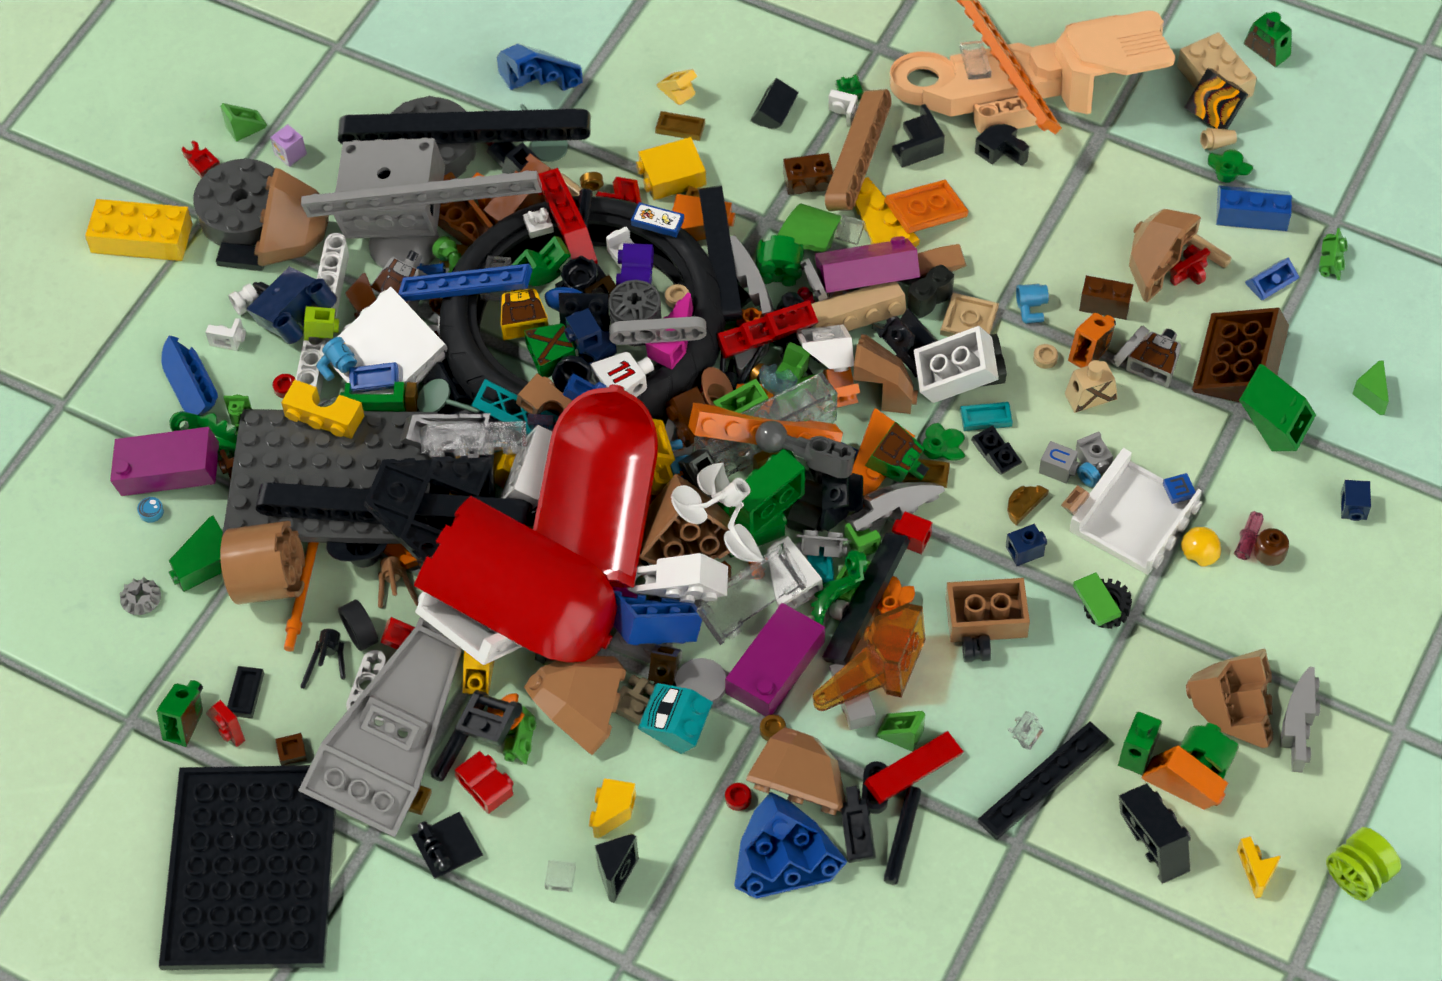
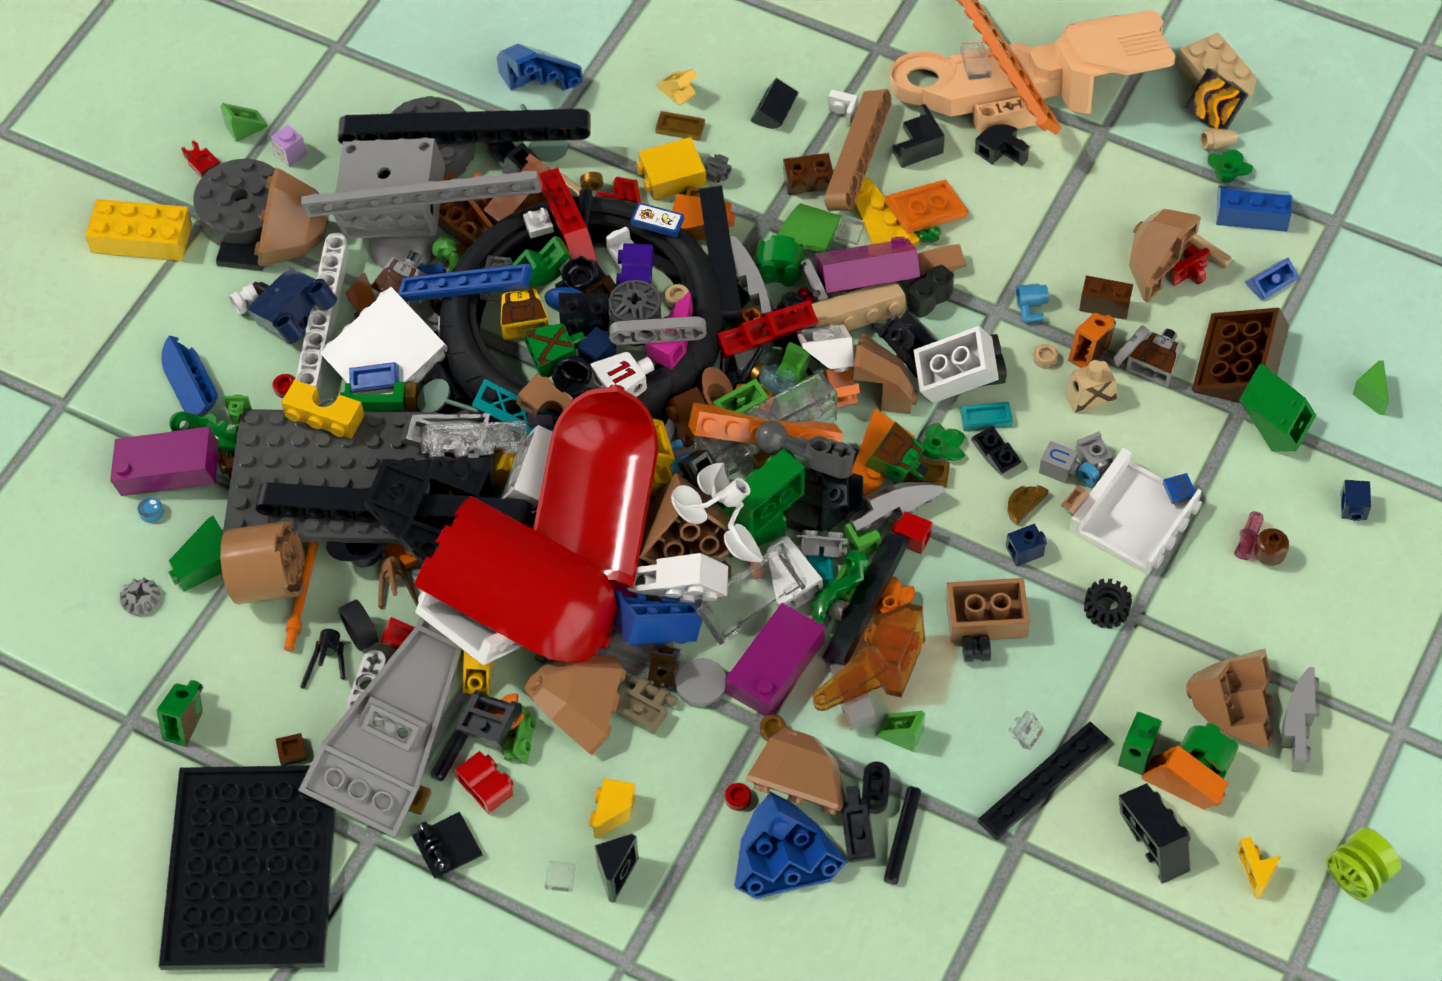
(225, 337): white bracket -> none
(227, 722): red wing -> none
(245, 691): black tile -> none
(320, 323): lime brick -> none
(339, 355): dark azure piece -> none
(578, 386): blue tile -> none
(583, 331): dark blue brick -> none
(675, 716): teal slope -> none
(717, 168): none -> dark grey gear
(850, 85): green tile -> none
(913, 767): red tile -> none
(931, 235): none -> green arm
(966, 313): tan tile -> none
(1097, 599): bright green tile -> none
(1201, 546): yellow hair -> none
(1270, 38): green torso -> none
(1334, 247): bright green hinge -> none

